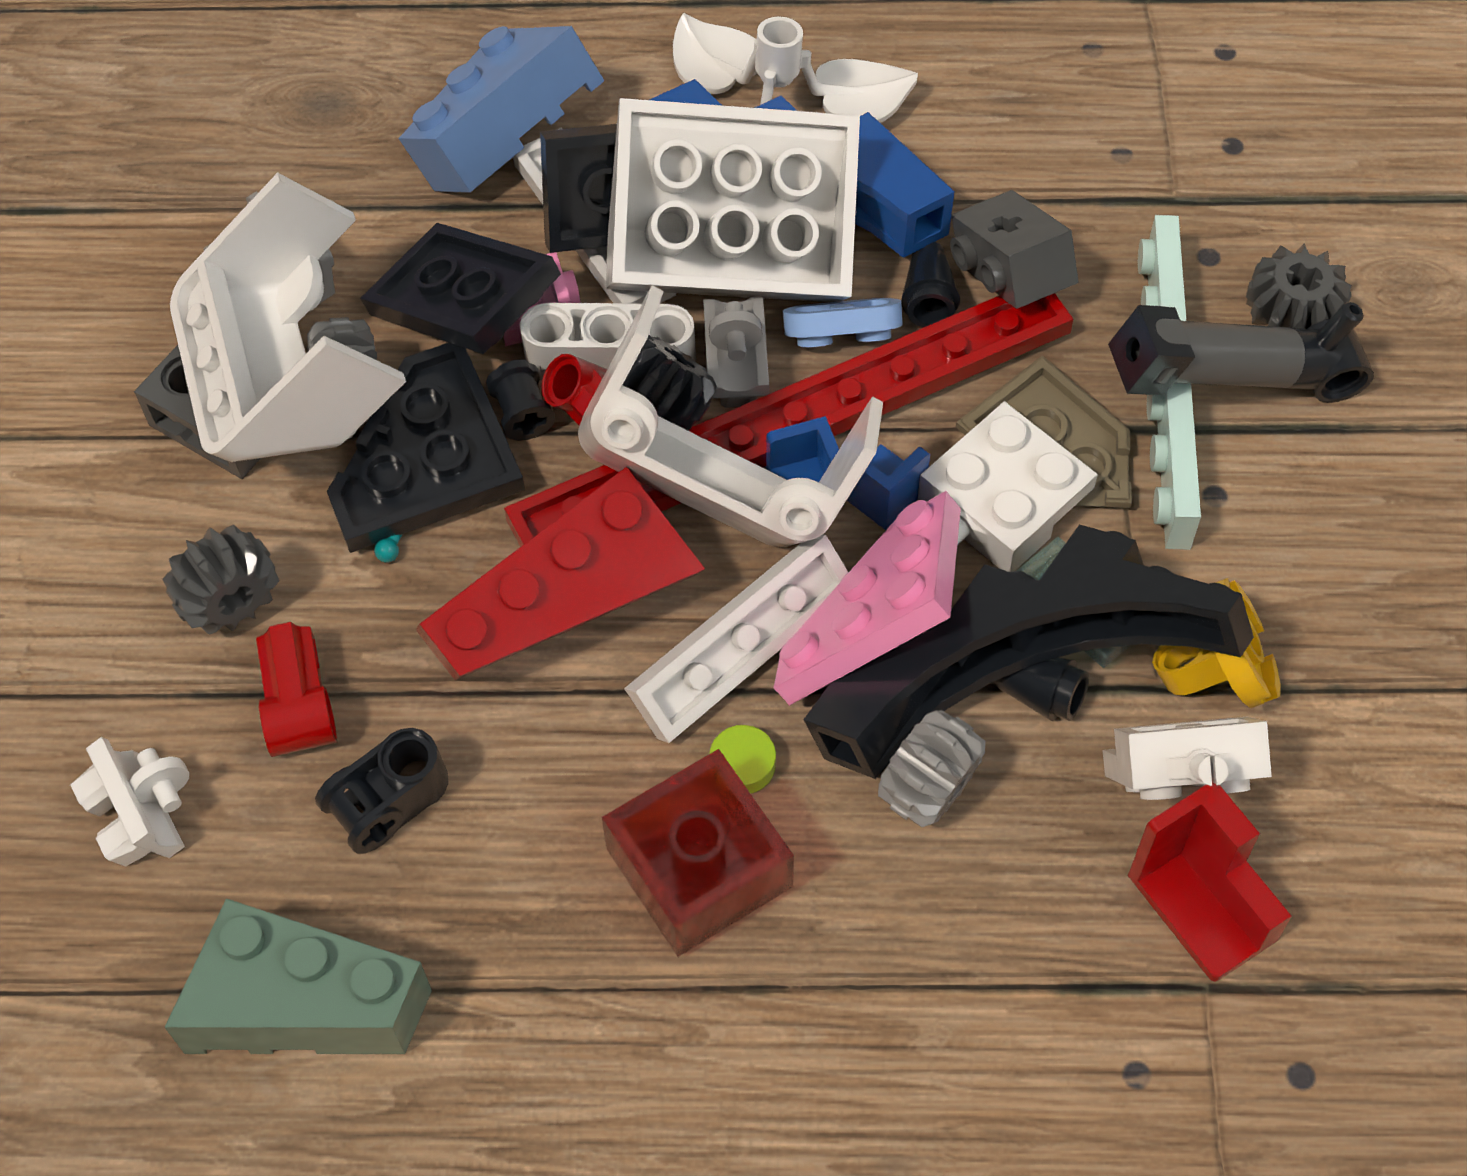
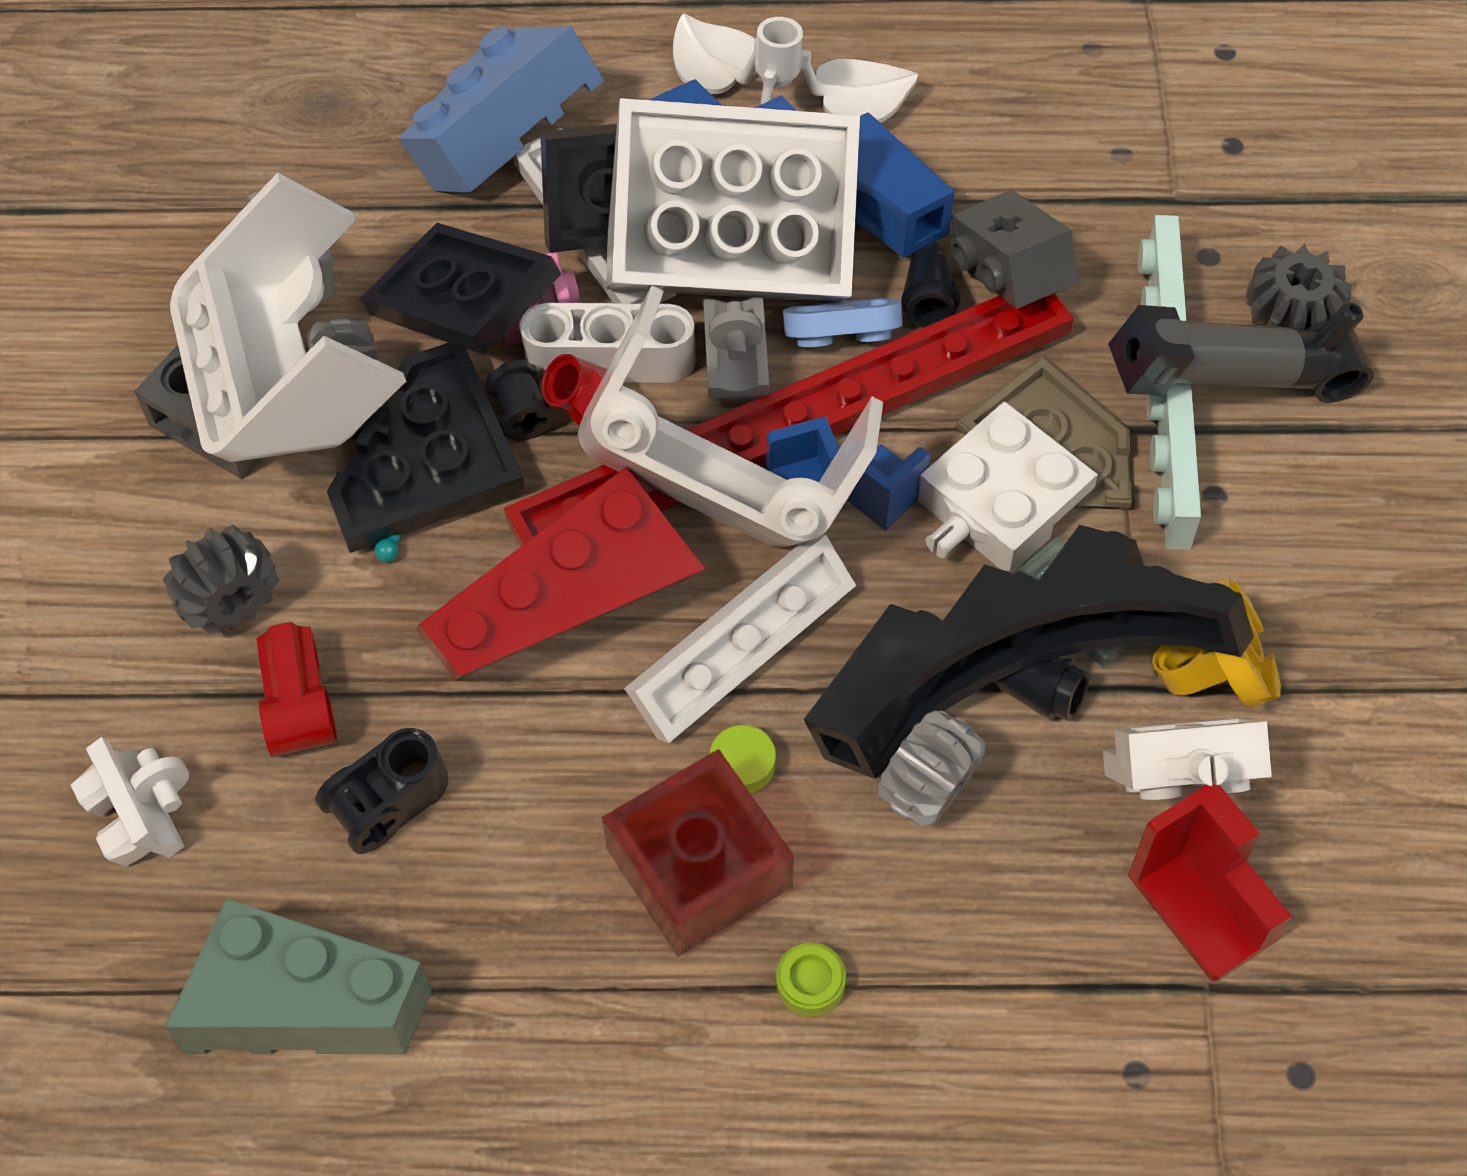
(671, 382): black gear -> none
(810, 979): none -> lime tile
(881, 603): bright pink plate -> none

